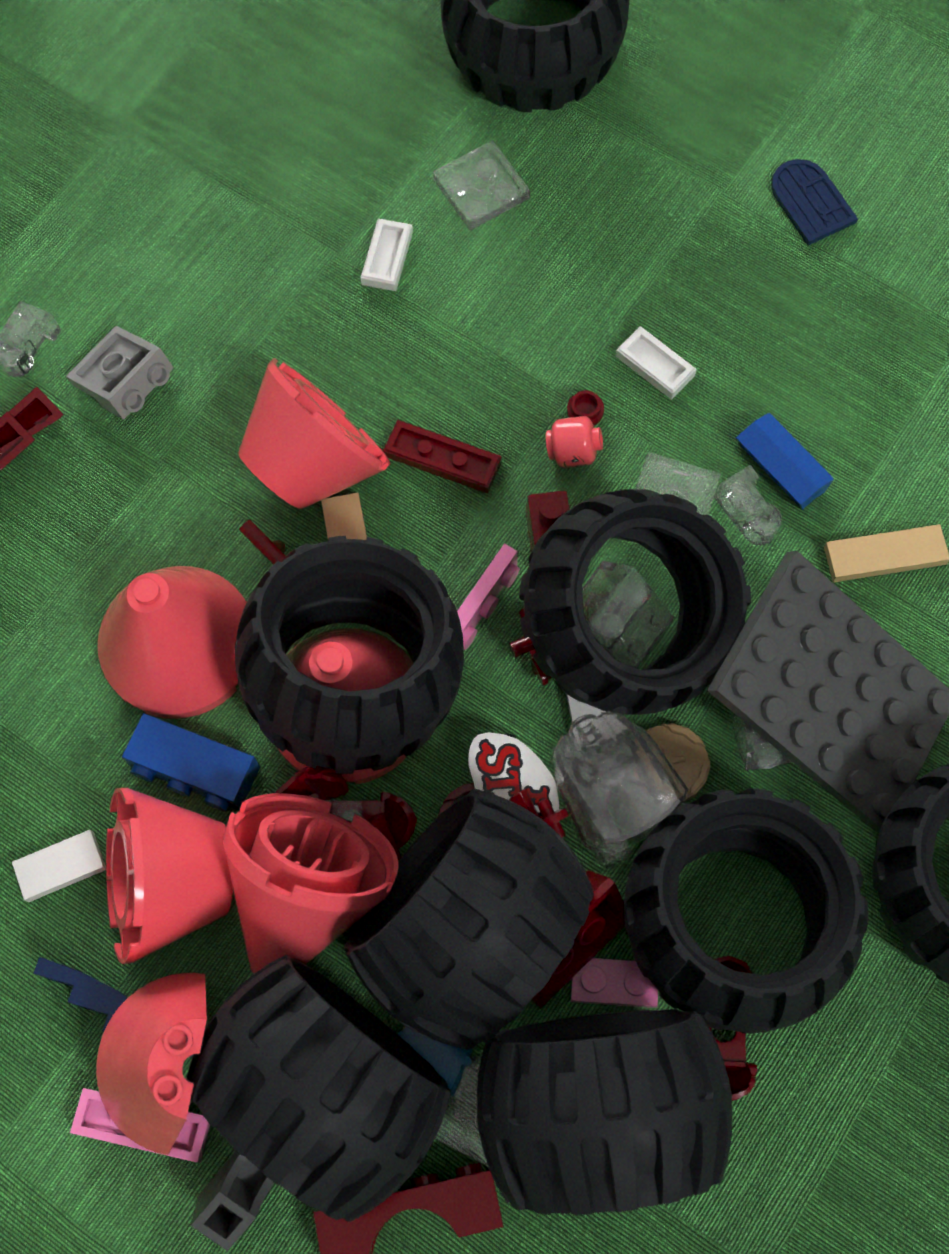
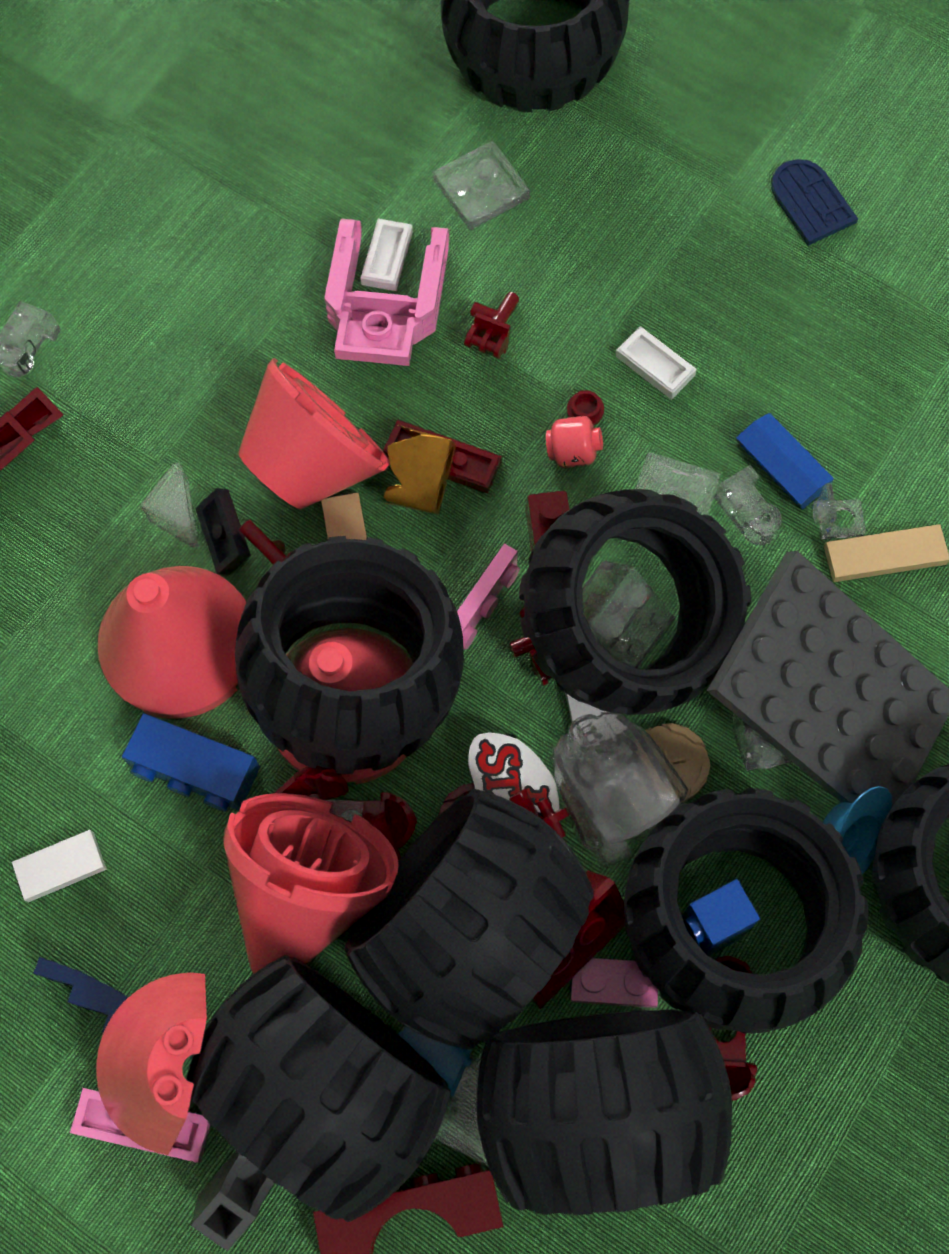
(121, 372): light grey plate -> none
(162, 873): coral cone -> none
(171, 506): none -> clear slope
(222, 531): none -> black plate
(382, 324): none -> bright pink plate
(422, 469): none -> pearl gold piece
(490, 327): none -> dark red arm
(720, 918): none -> blue brick
(825, 515): none -> clear bracket
(861, 823): none -> dark azure piece

